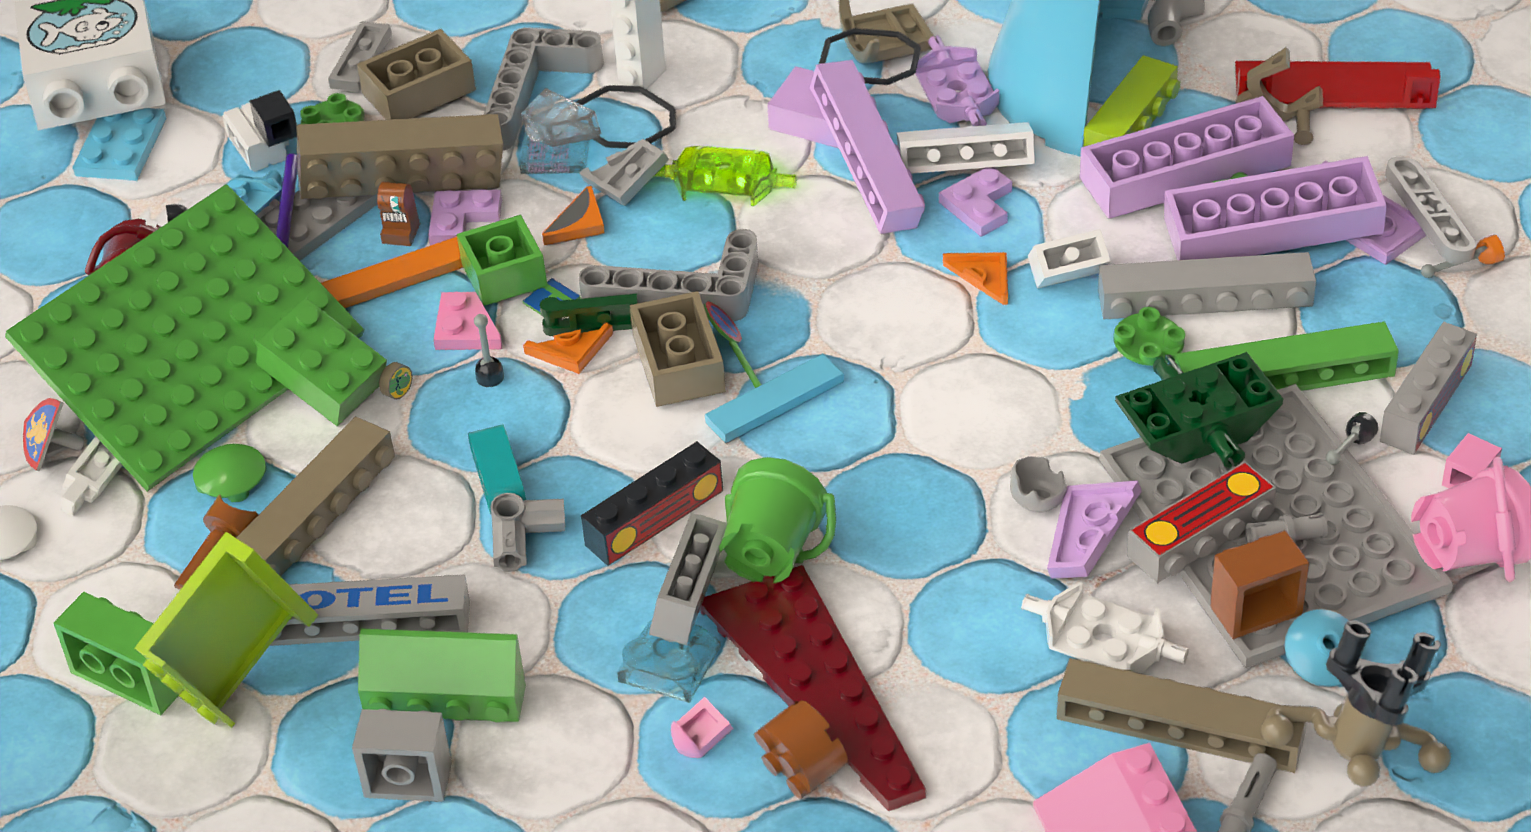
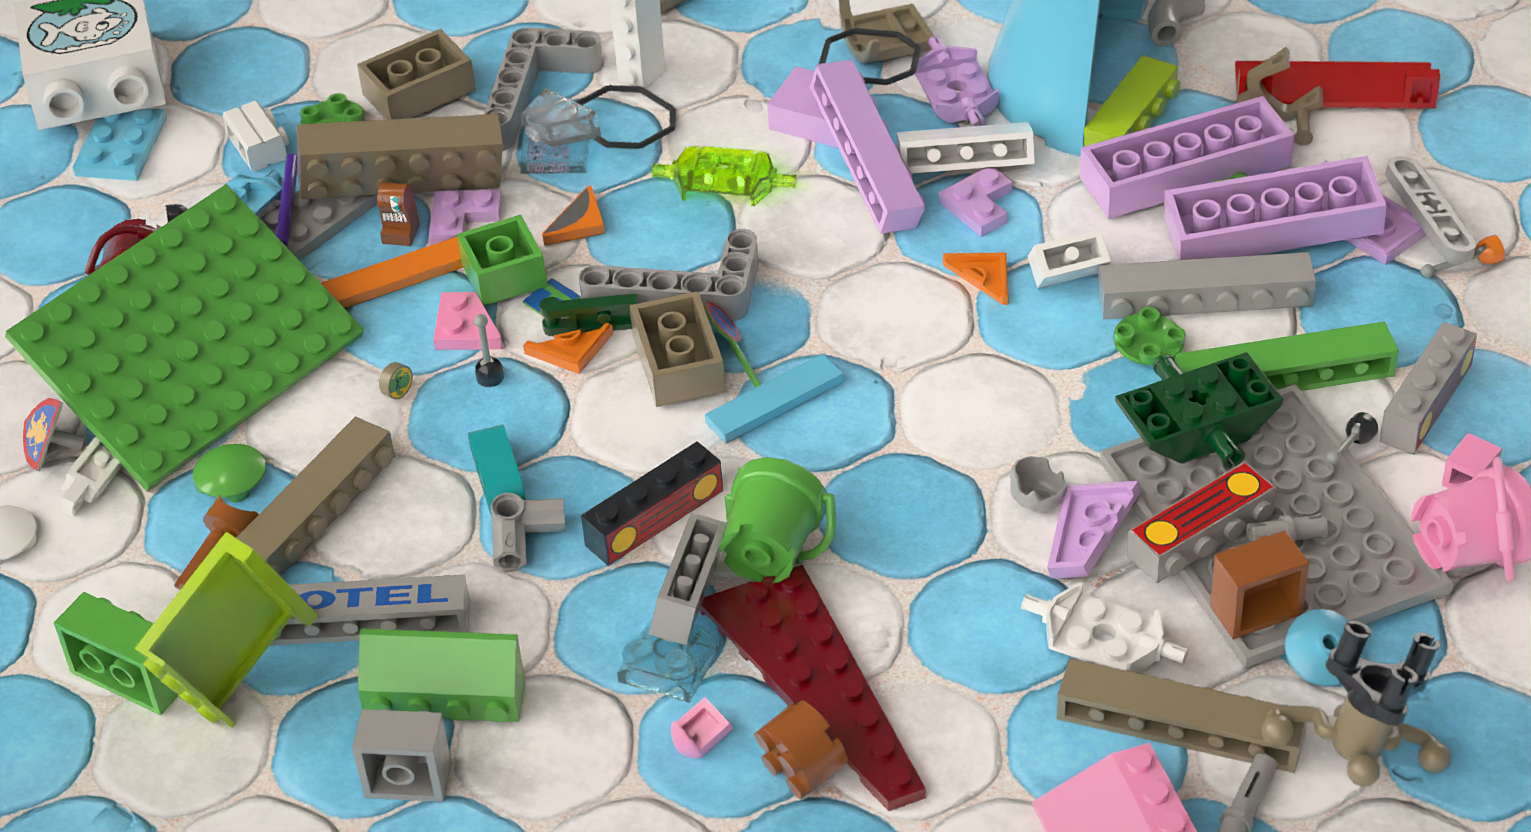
(274, 118): black brick -> none
(320, 361): bright green brick -> none
(365, 43): light grey plate -> none
(626, 171): light grey wing -> none

